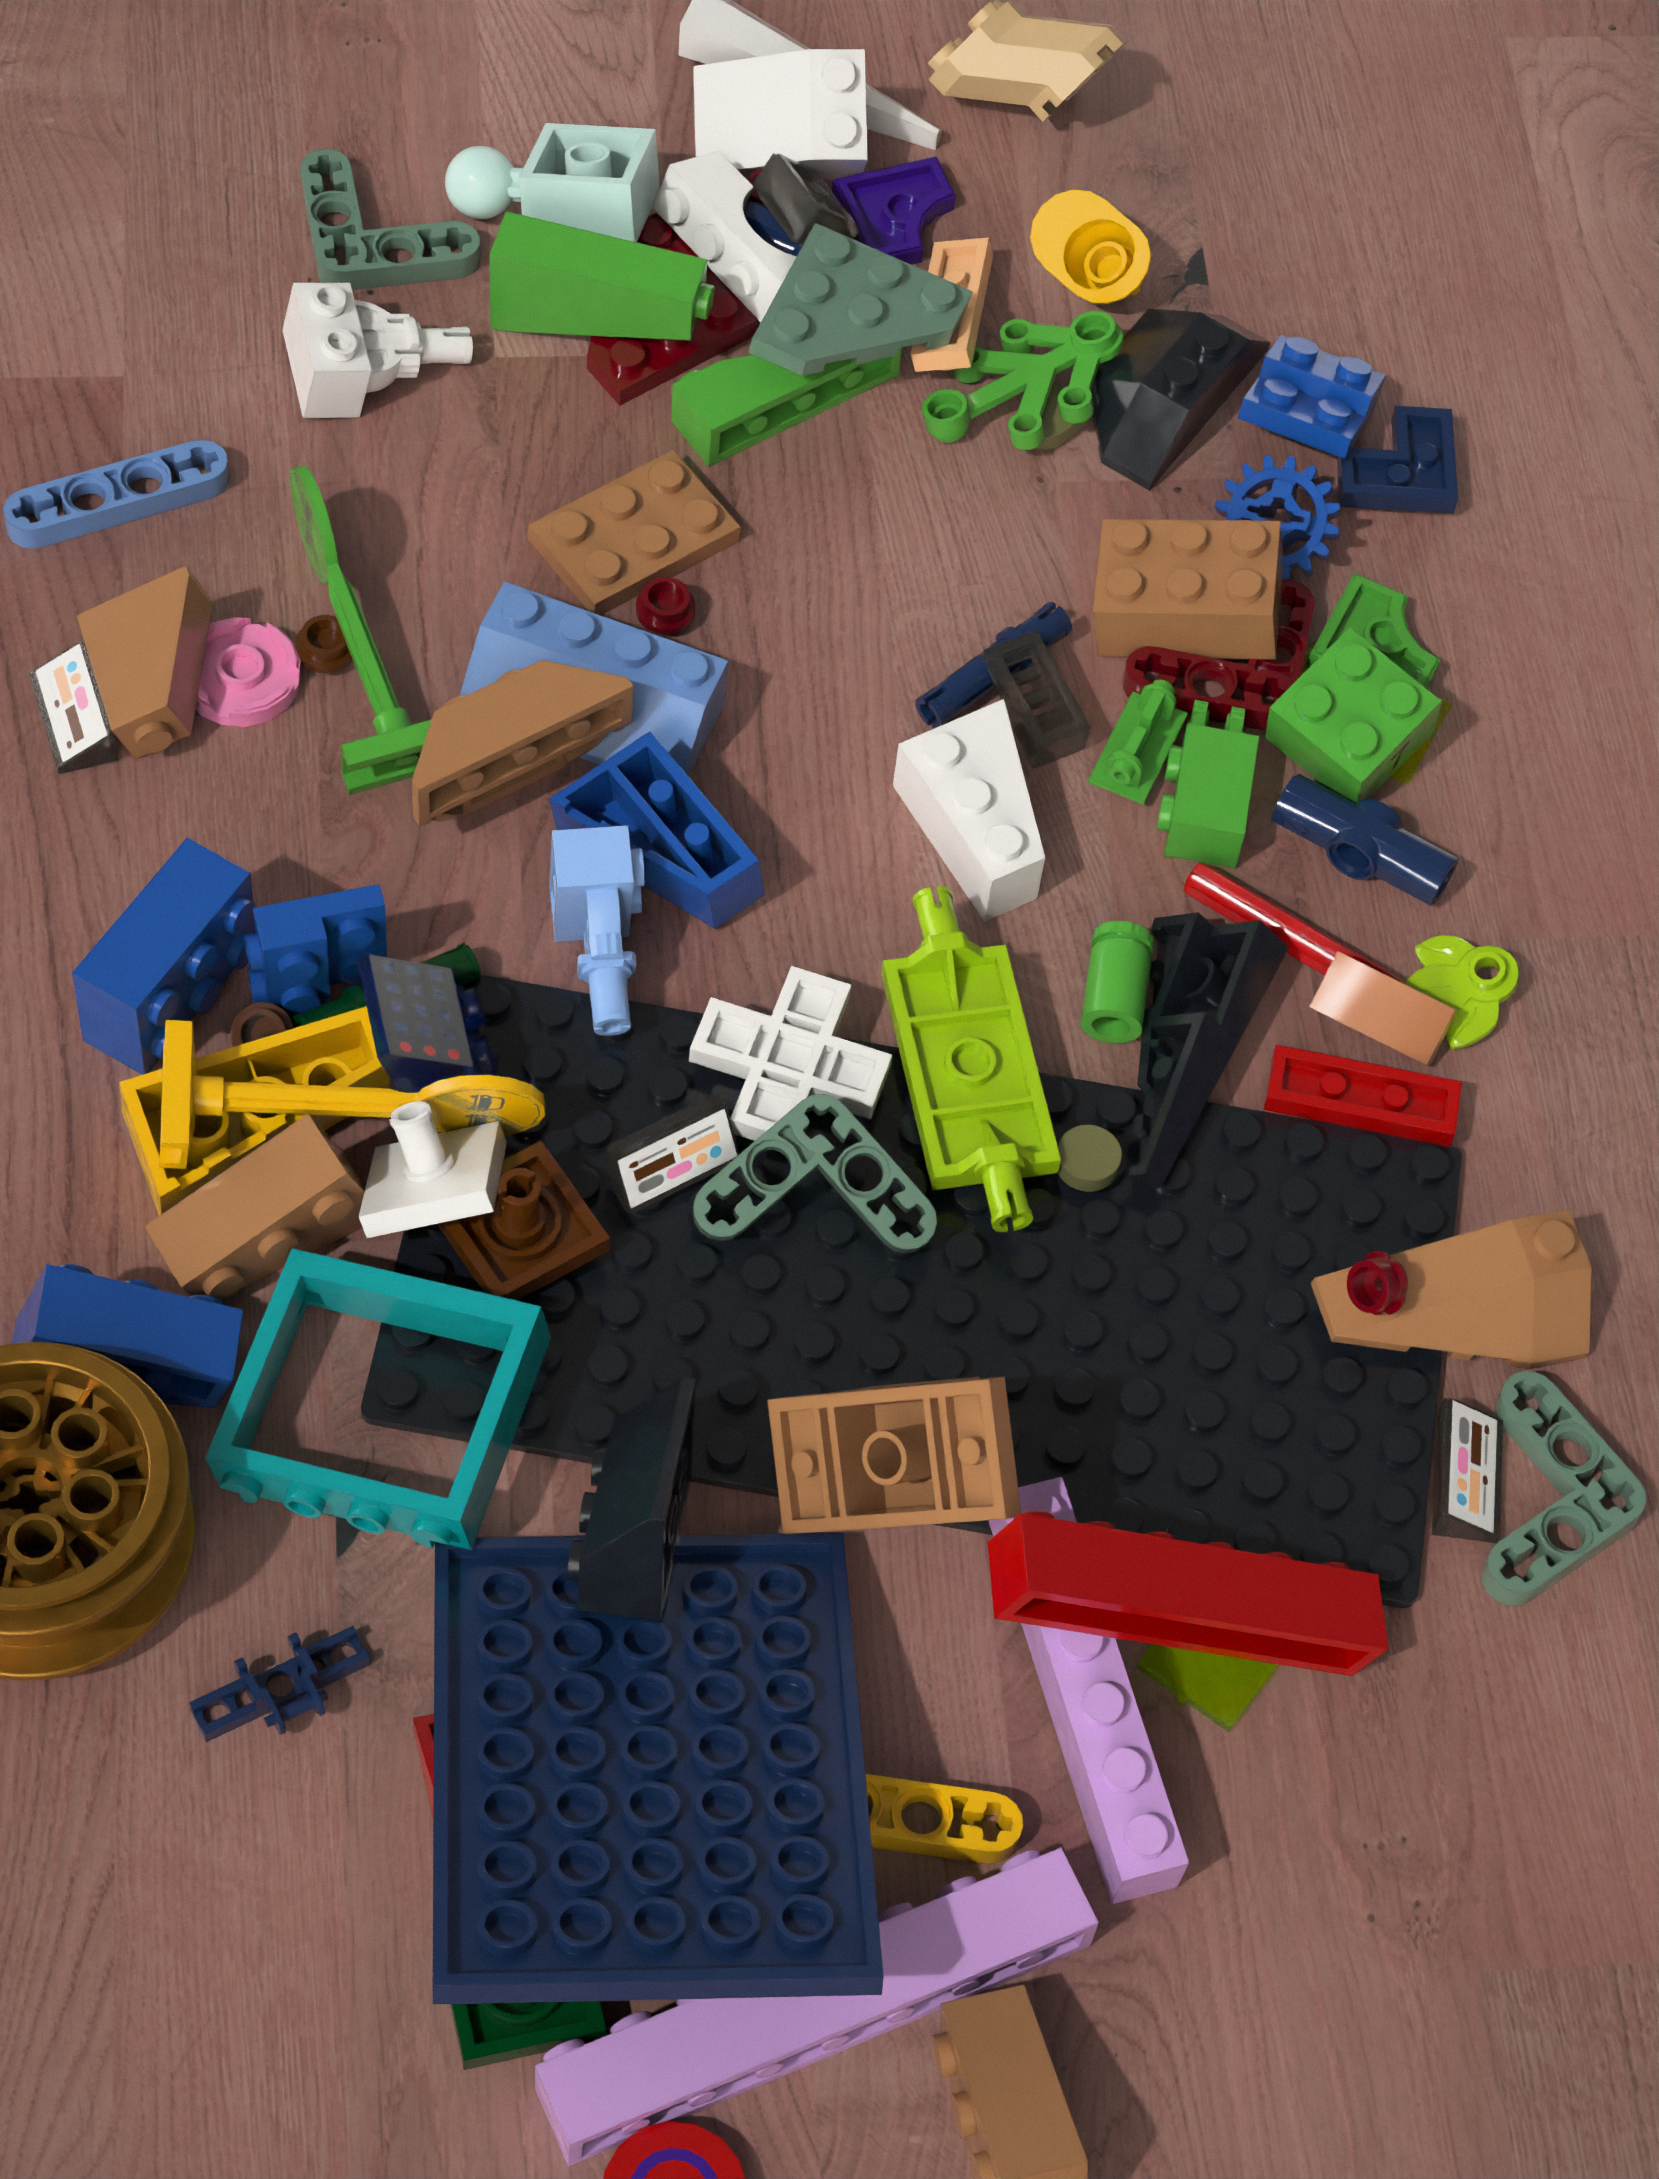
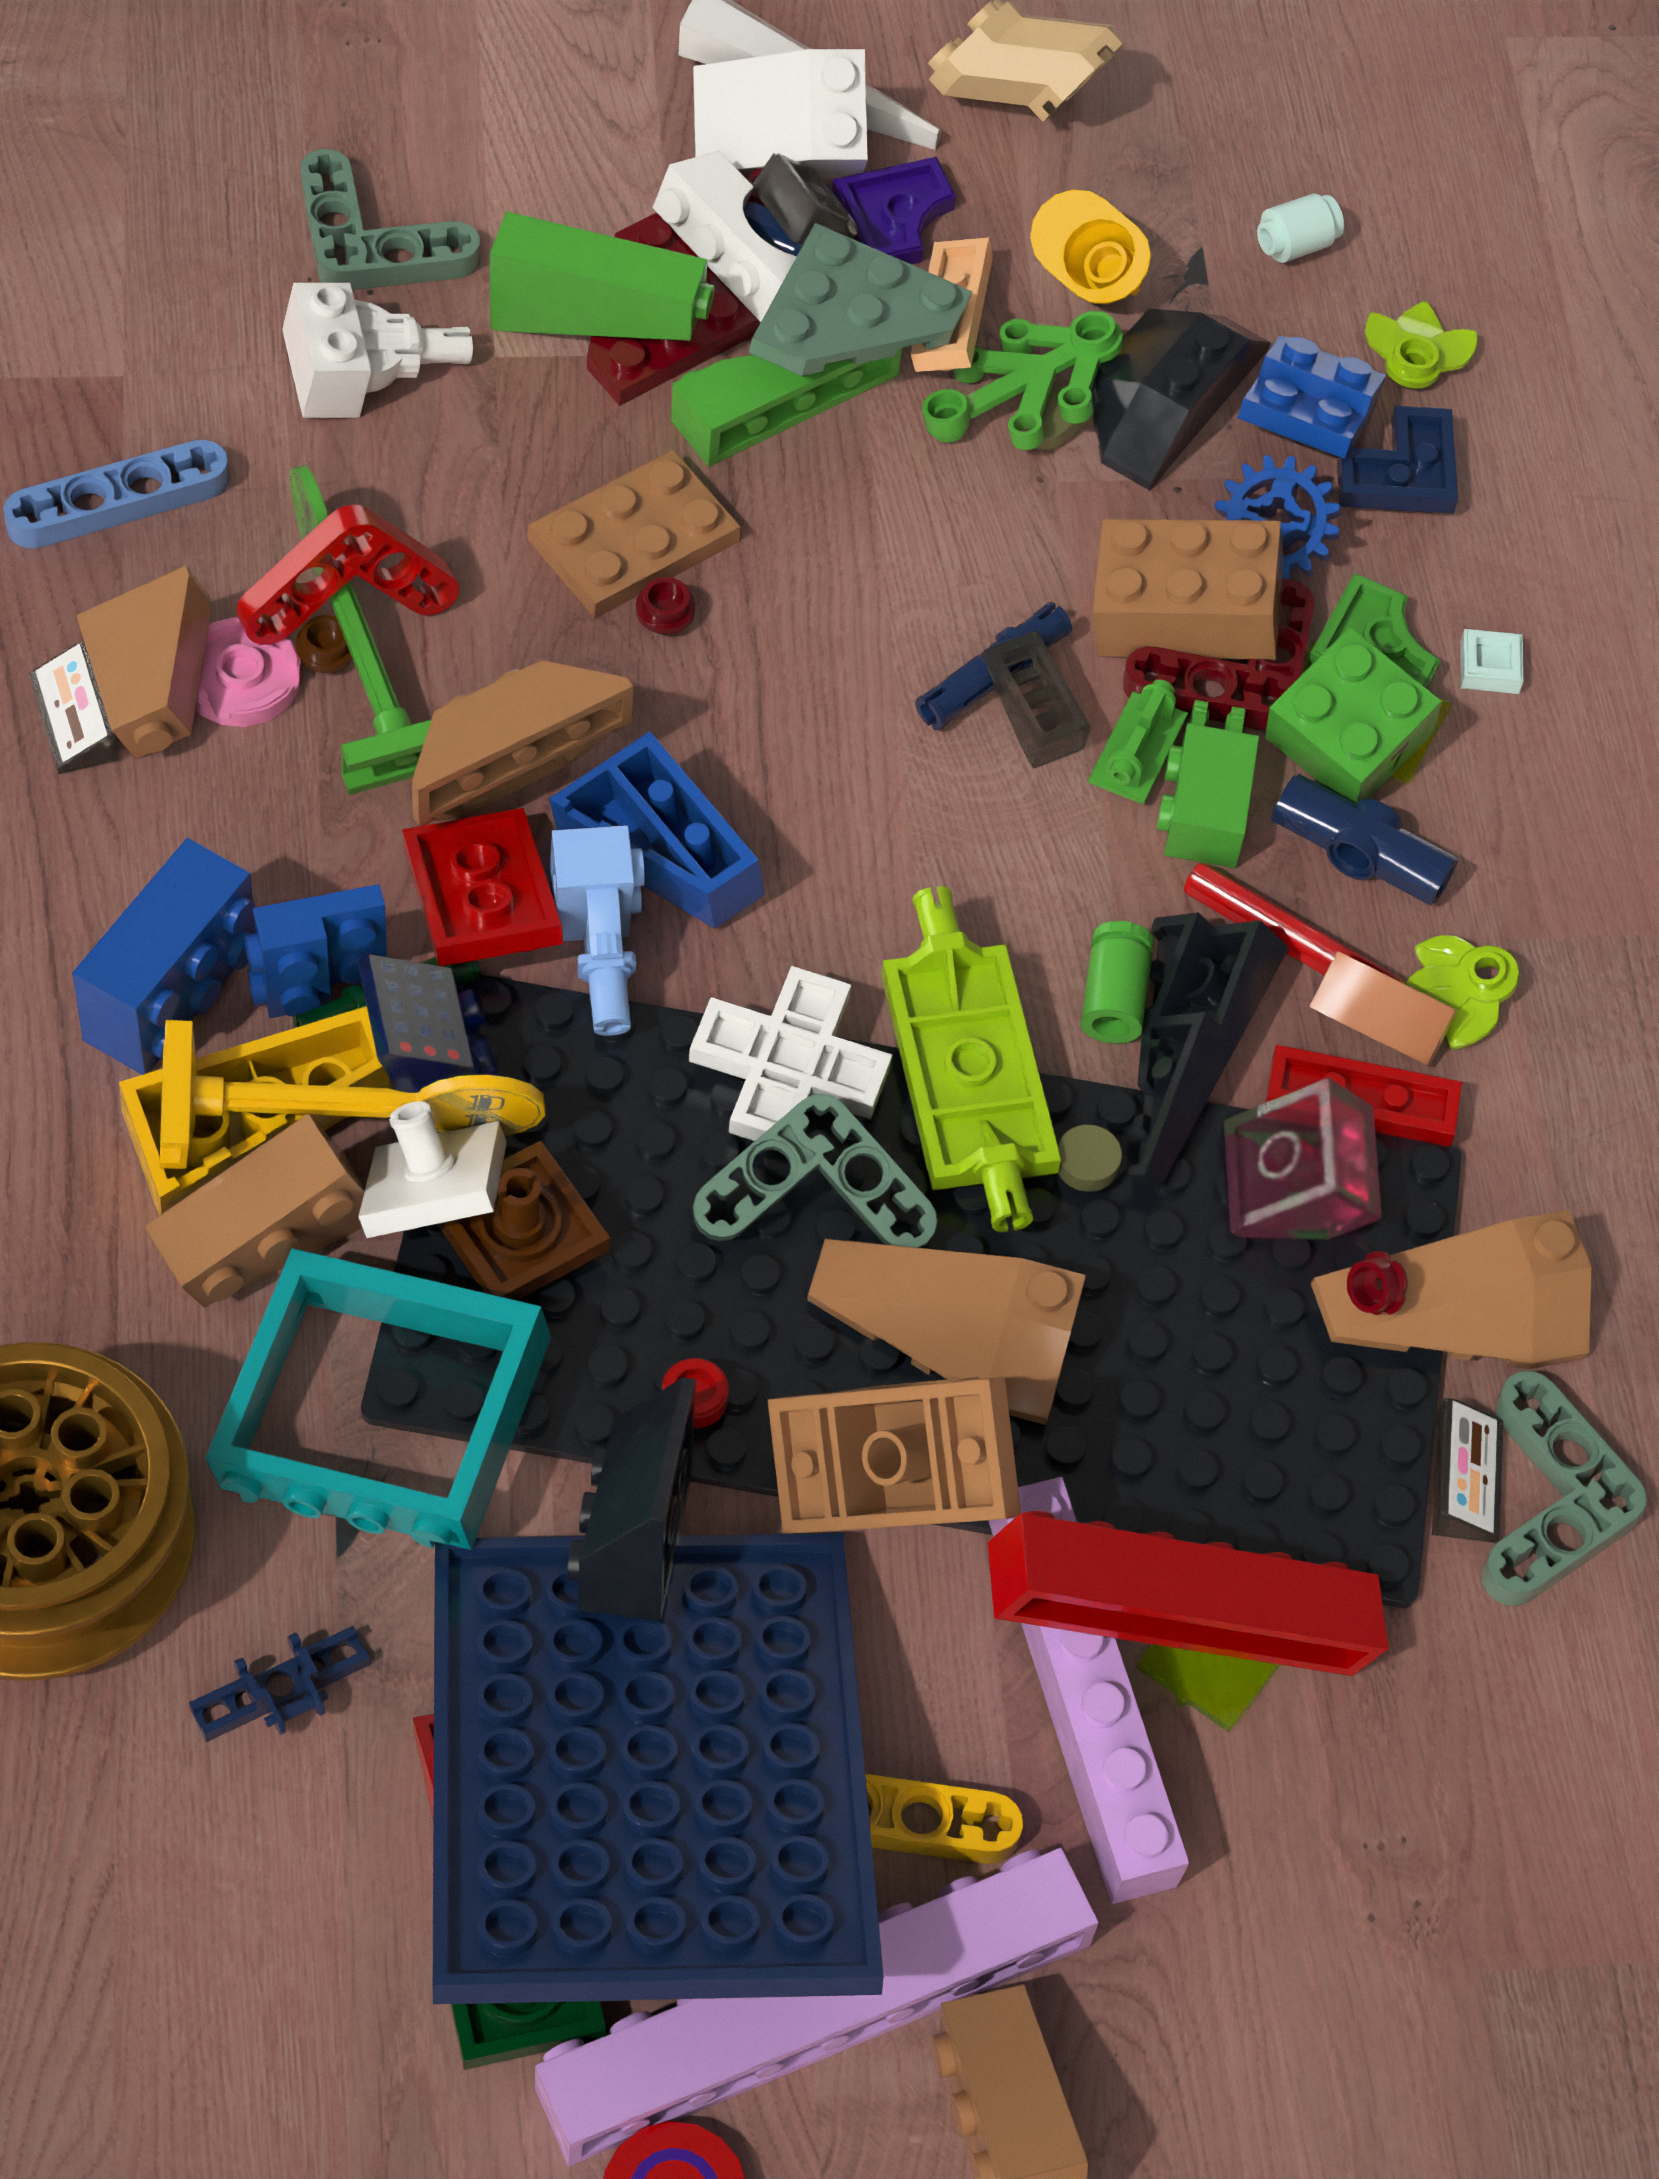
(167, 1339): blue wedge -> none
(259, 1021): reddish brown plate -> none
(272, 615): none -> red beam
(482, 887): none -> red plate
(574, 177): light aqua brick -> none
(671, 1153): slope -> none
(674, 689): medium blue slope -> none
(710, 1390): none -> red tile
(957, 1313): none -> medium nougat wedge
(975, 807): white wedge -> none
(1300, 227): none -> light aqua brick
(1303, 1165): none -> clear pink slope
(1417, 345): none -> lime plate
(1491, 661): none -> light aqua tile

